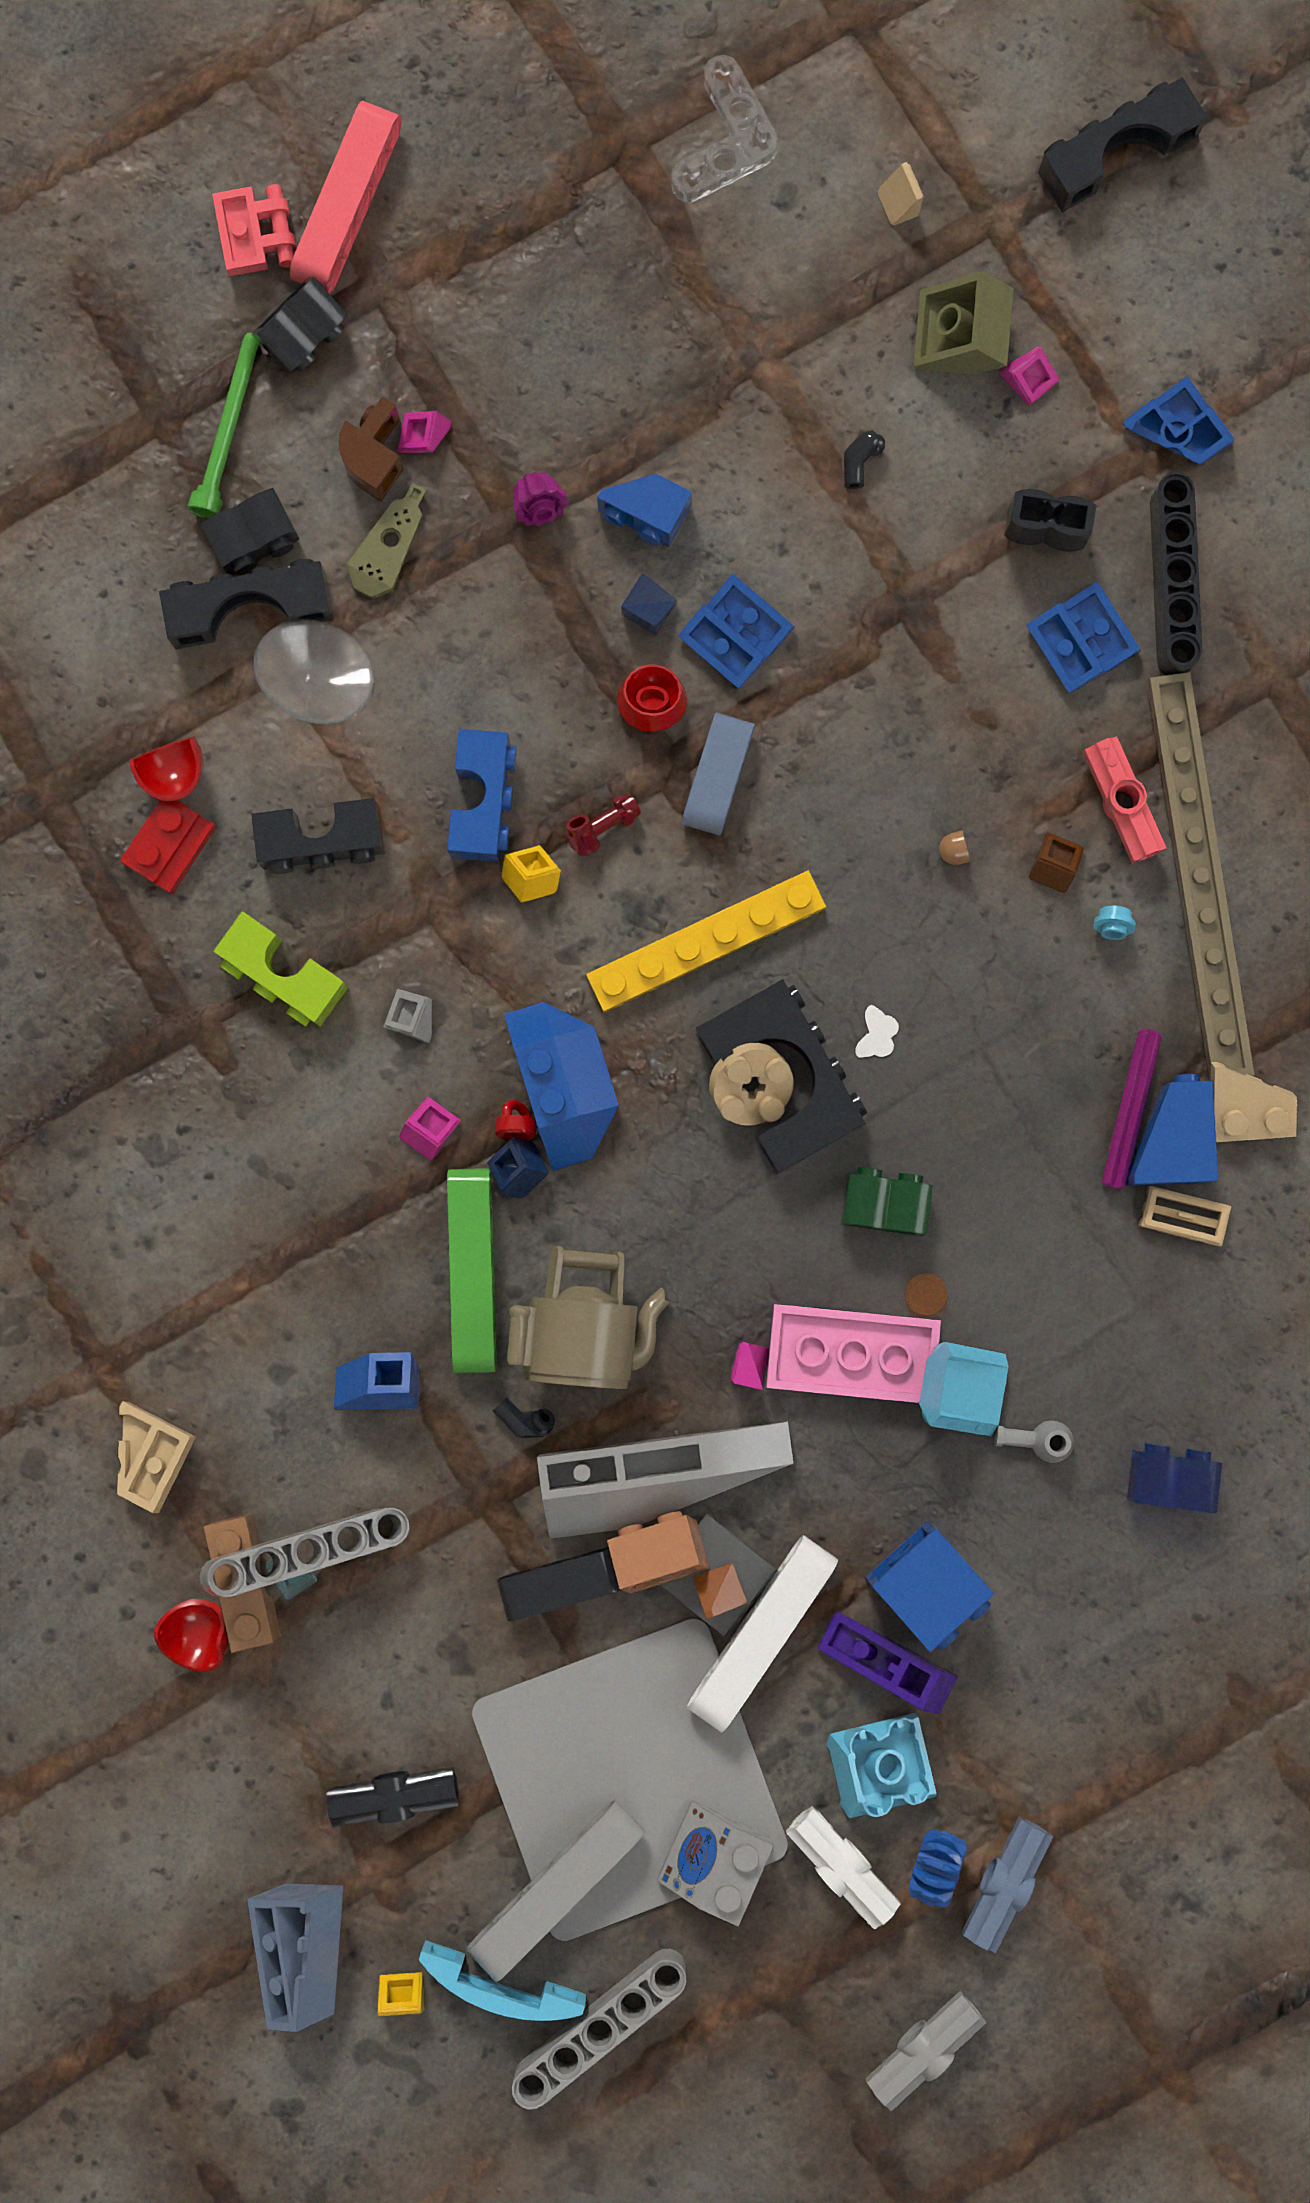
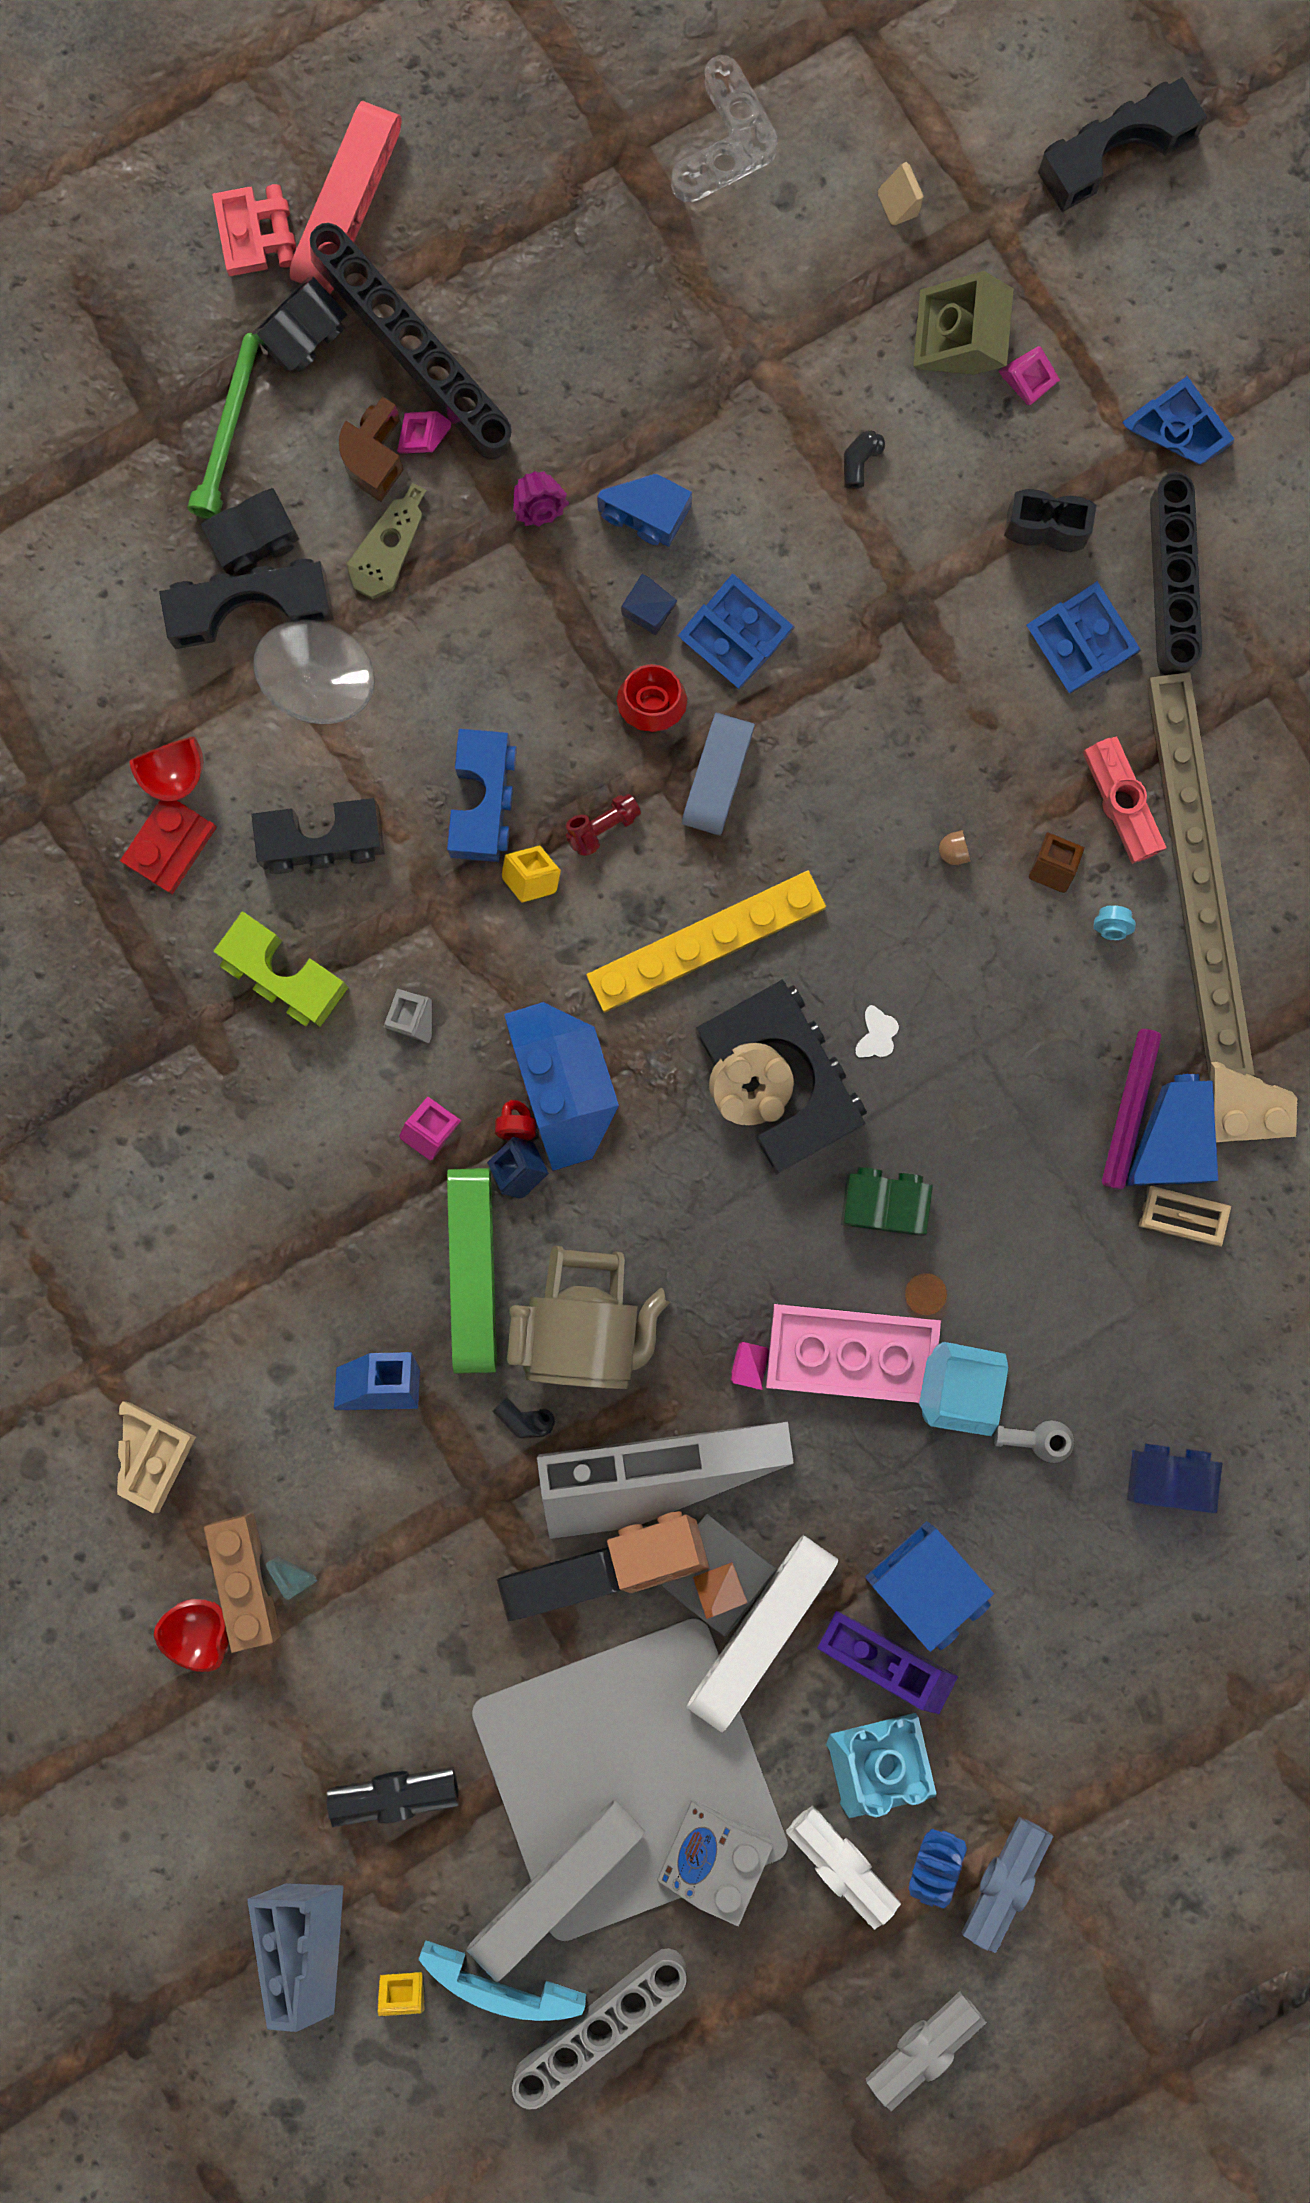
(284, 1551): light grey beam -> none
(404, 323): none -> black beam

